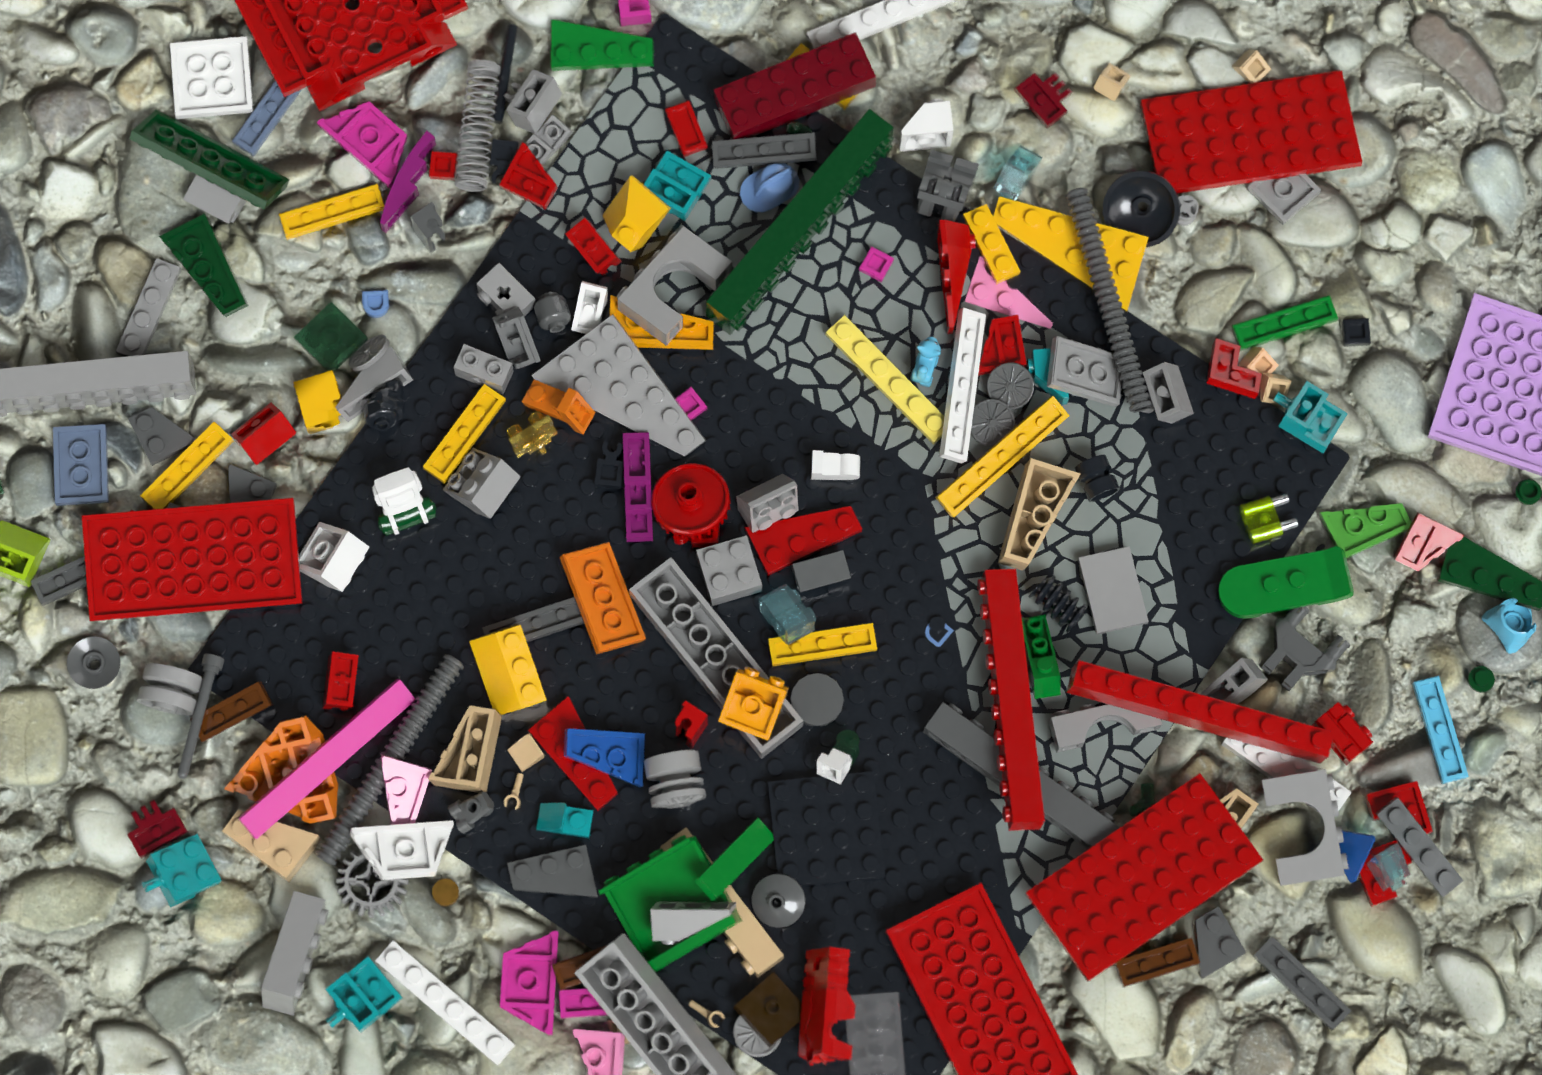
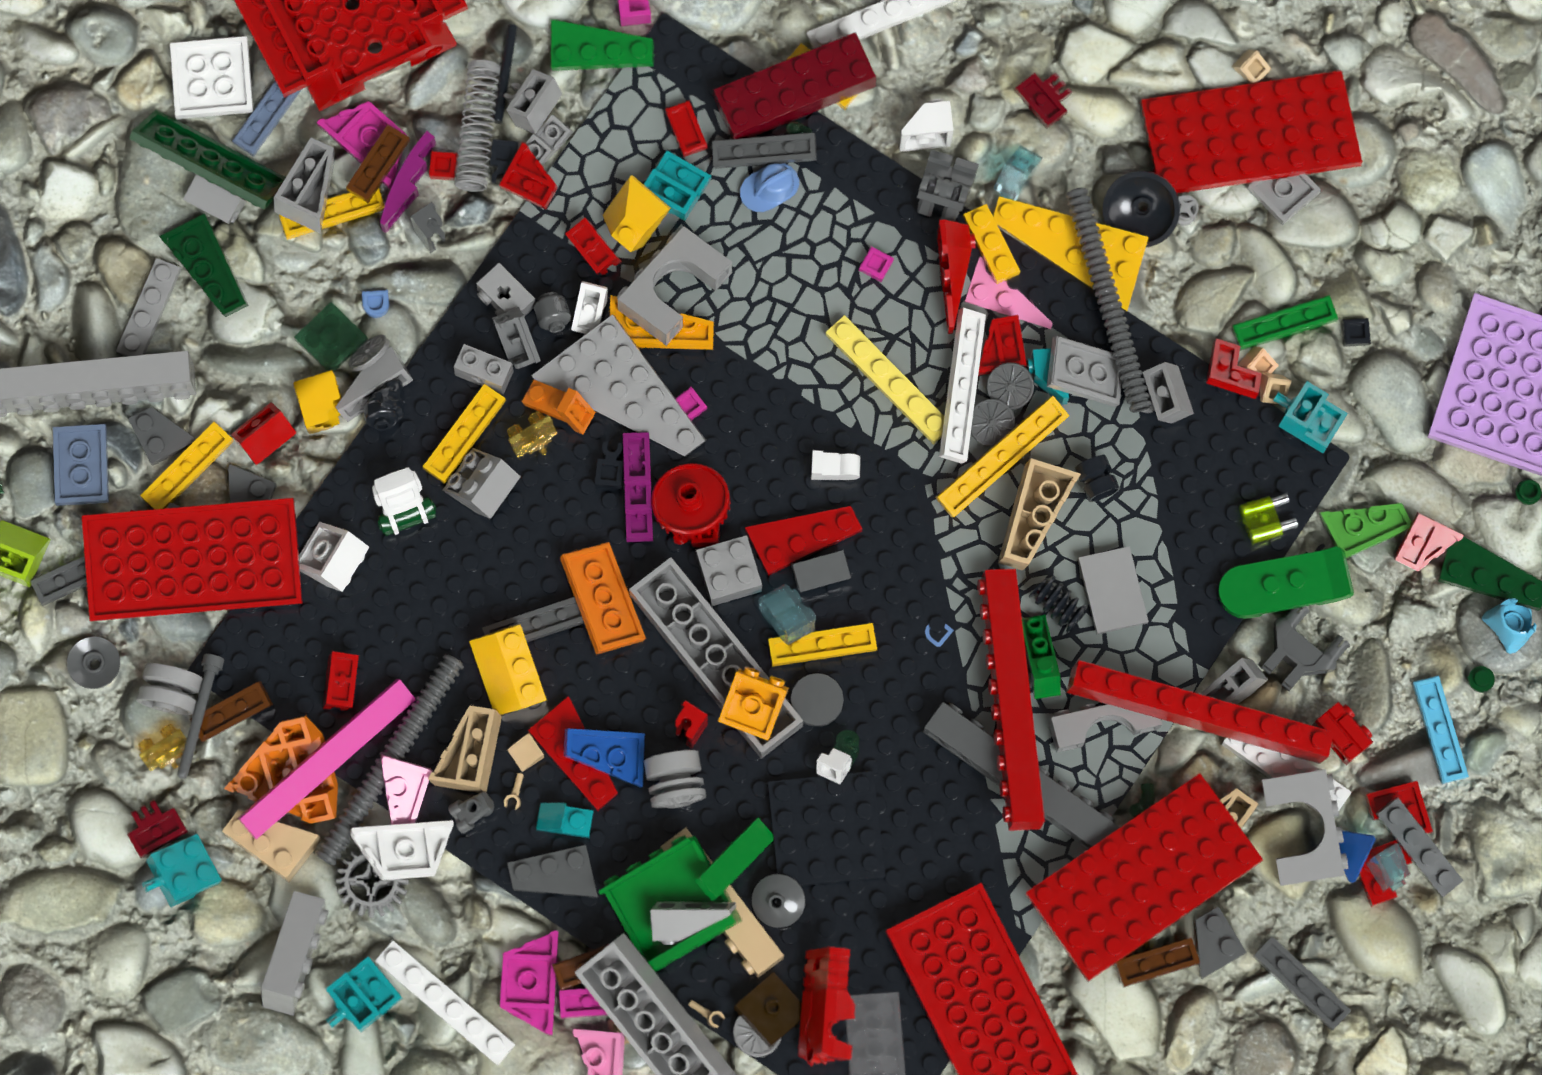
(164, 751): none -> clear yellow hips
(307, 186): none -> light grey wedge
(378, 163): none -> reddish brown plate
(445, 892): pearl gold tile -> none
(768, 502): light grey slope -> none
(800, 222): dark green brick -> none
(926, 361): medium azure animal -> none
(1111, 81): tan slope -> none

